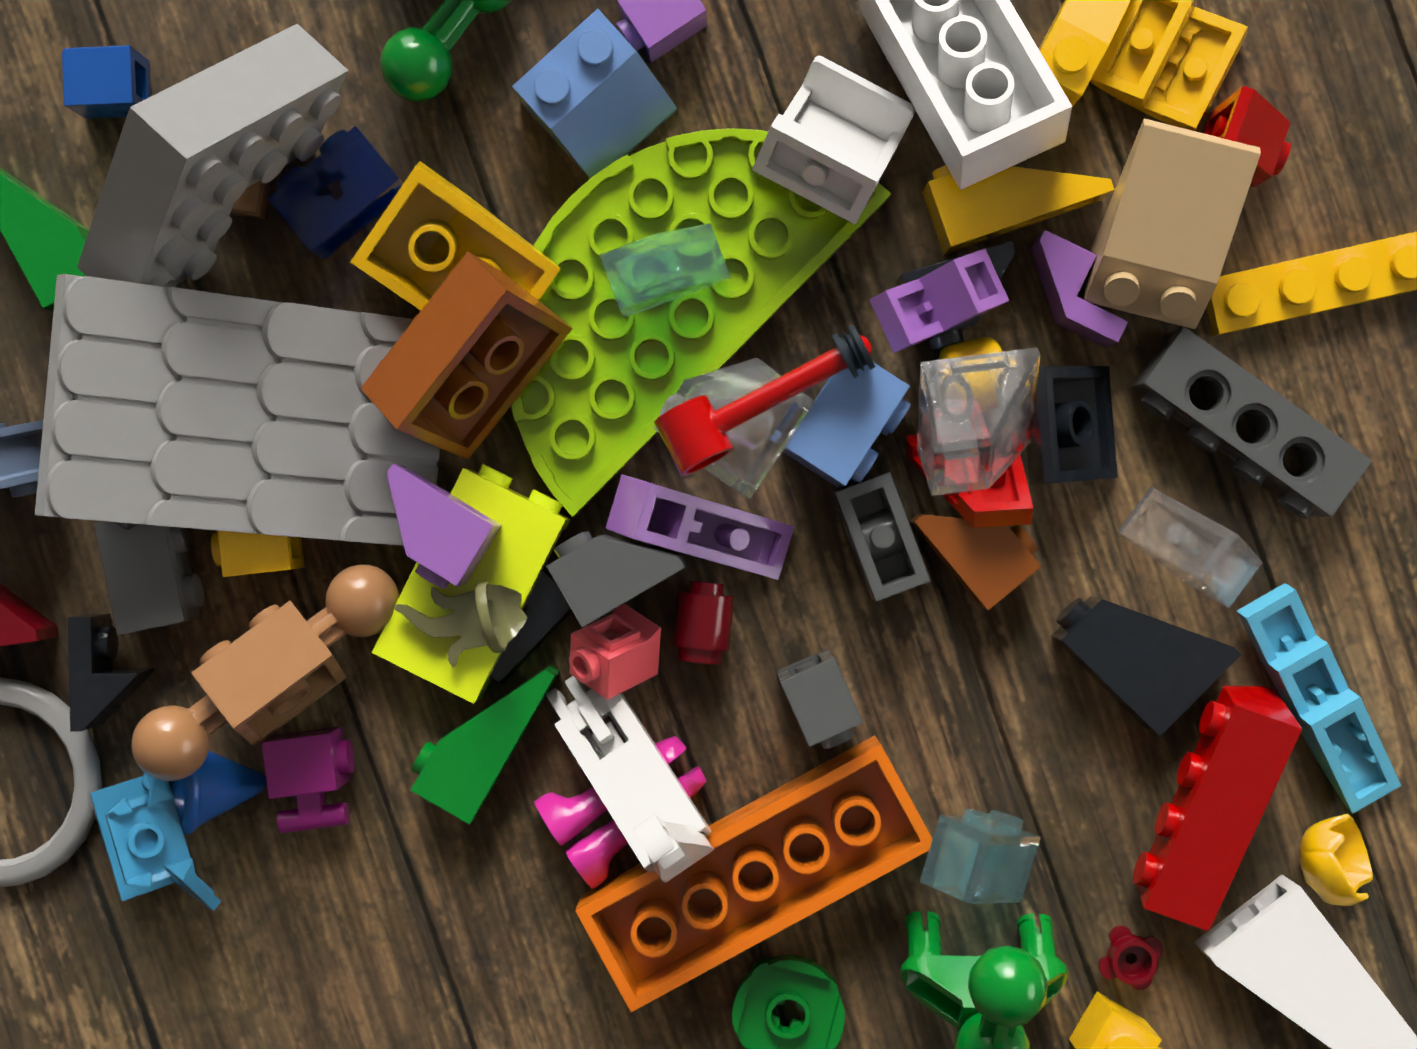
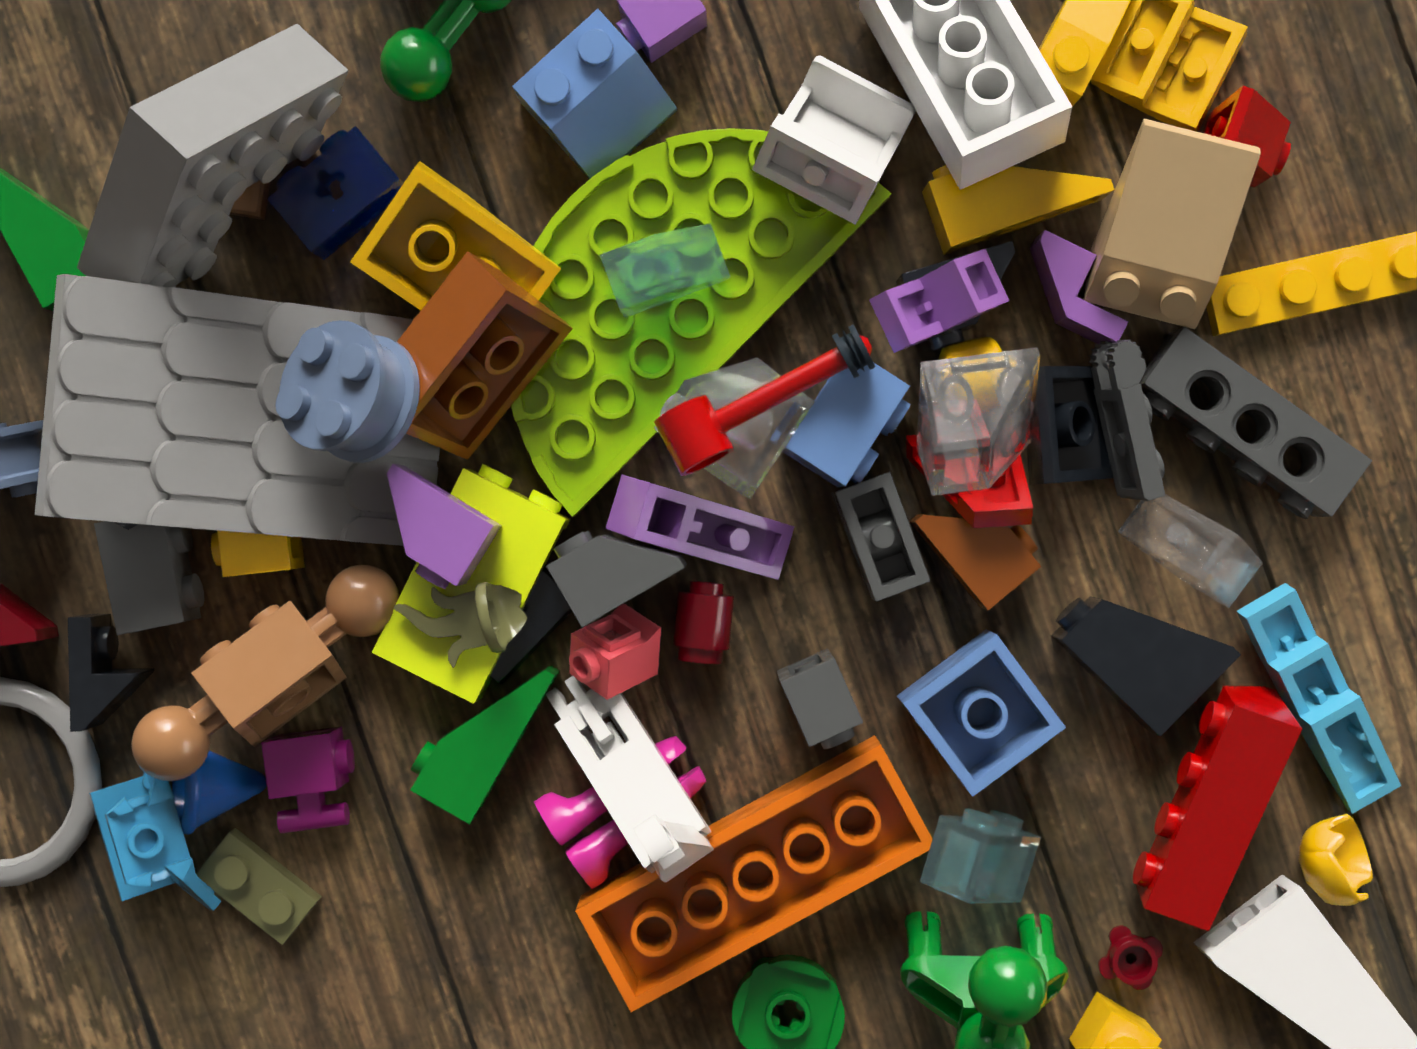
(104, 80): blue panel -> none
(258, 886): none -> olive plate
(348, 392): none -> sand blue wheel
(981, 711): none -> medium blue brick
(1126, 420): none -> dark grey hinge

